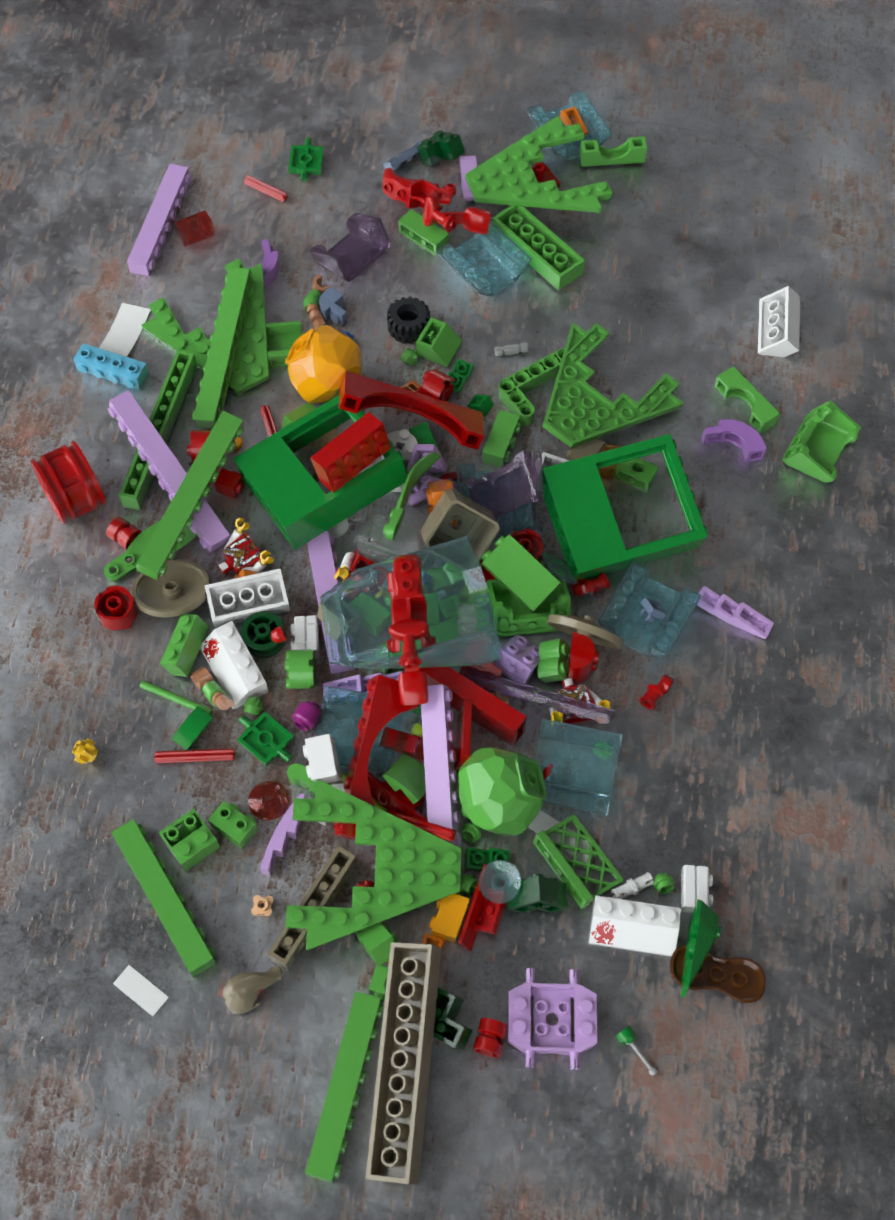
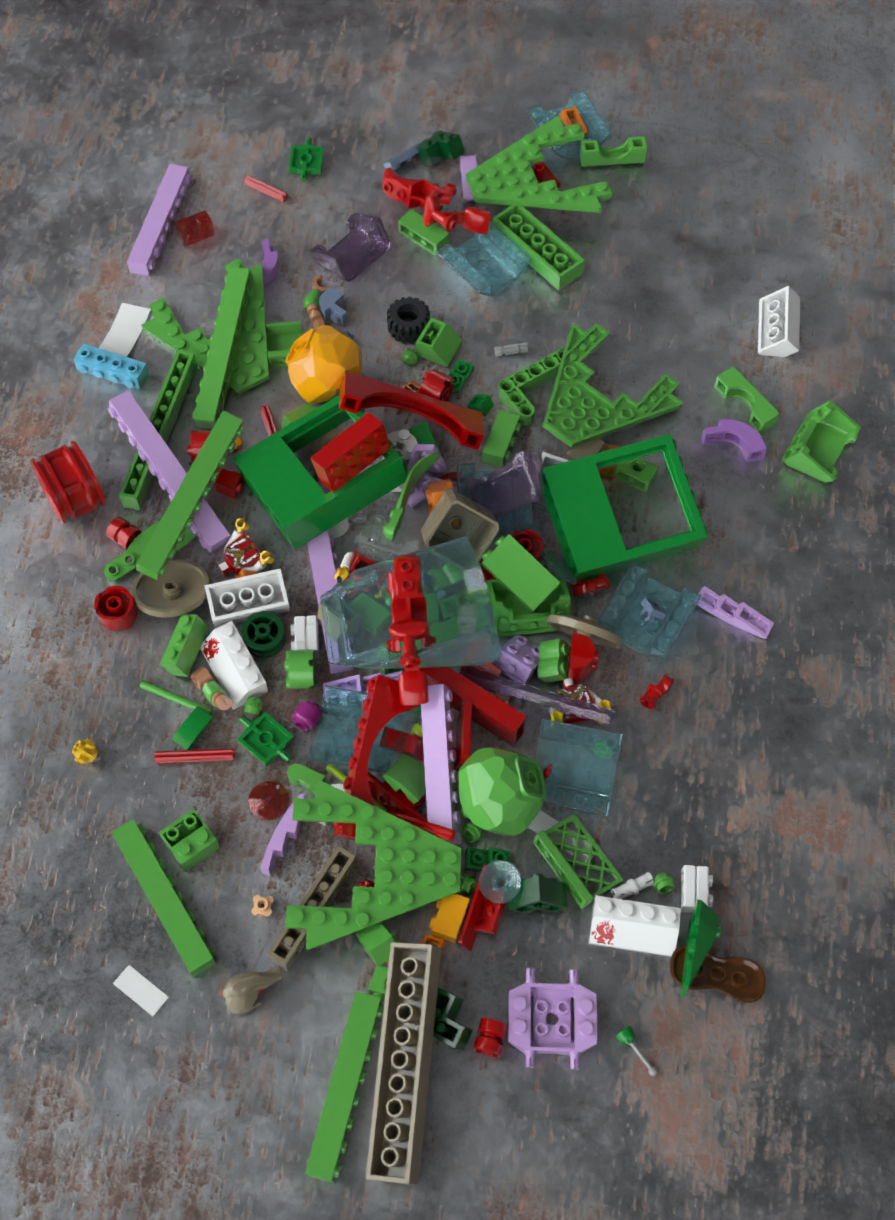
(233, 824): bright green brick -> none
(278, 635): red hinge -> none
(322, 759): white brick -> none

